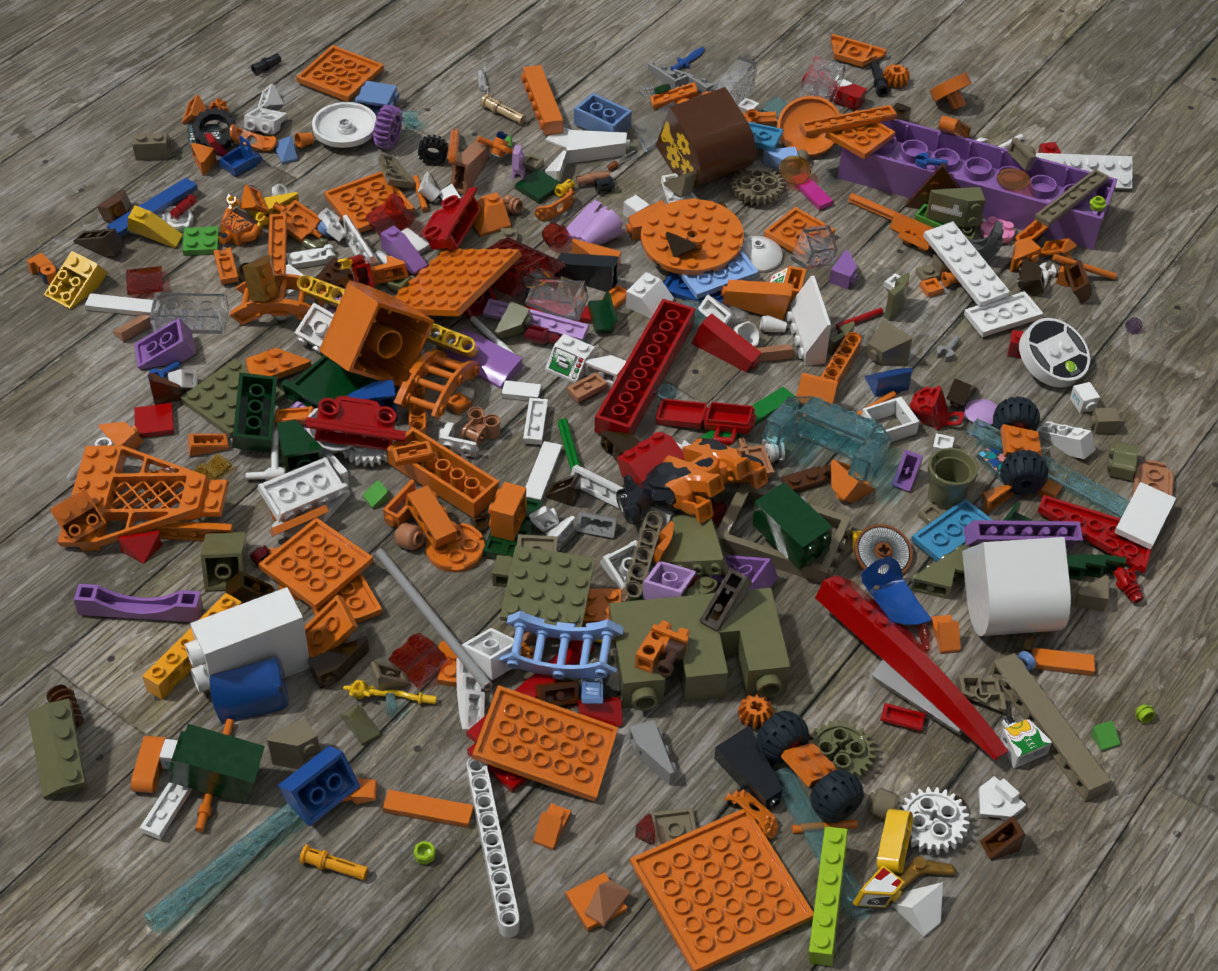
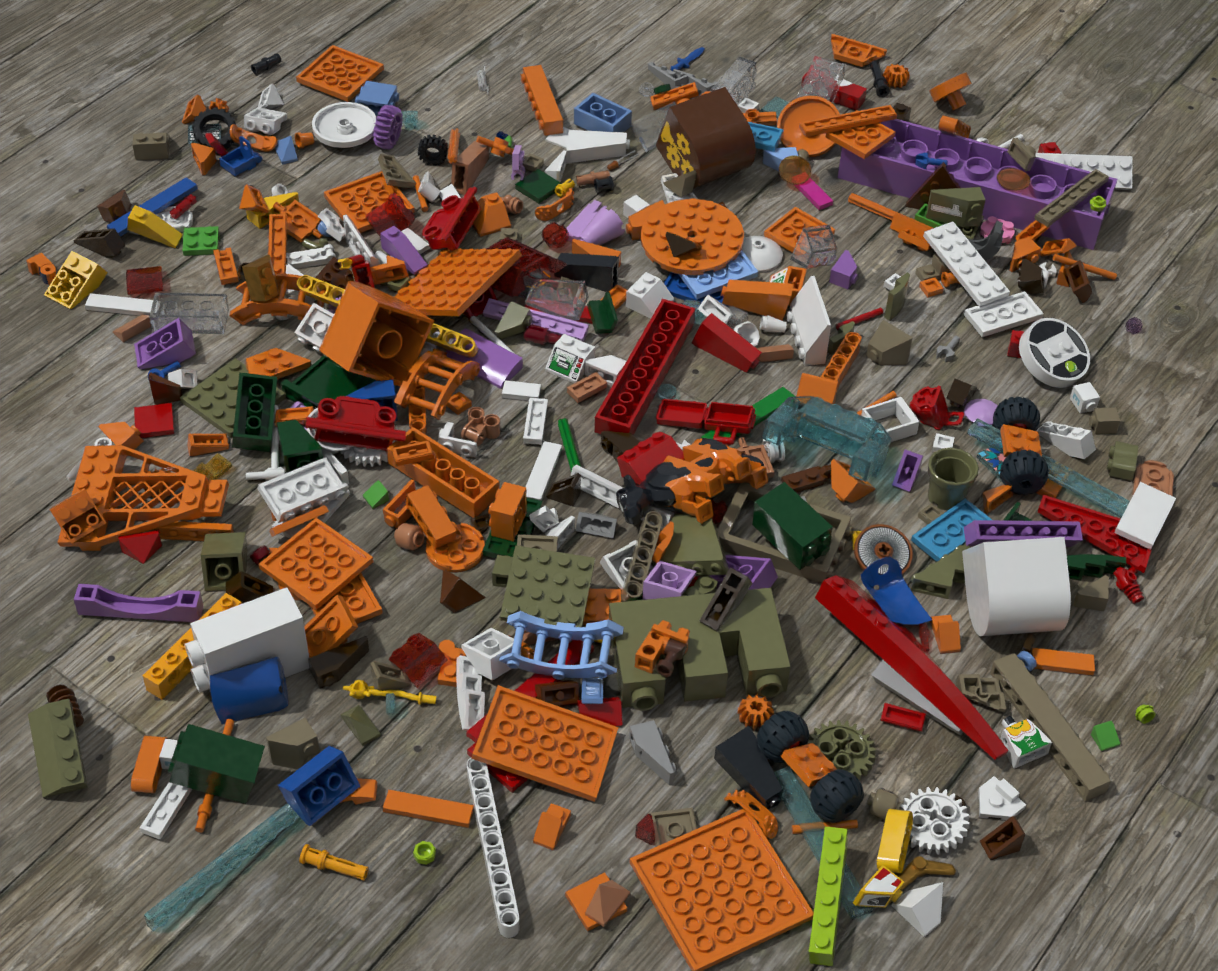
(239, 226): torso -> none
(434, 620): light grey piece -> none
(457, 593): none -> reddish brown slope
(497, 106): tan pin -> none
(757, 186): dark tan gear -> none
(890, 380): blue slope -> none

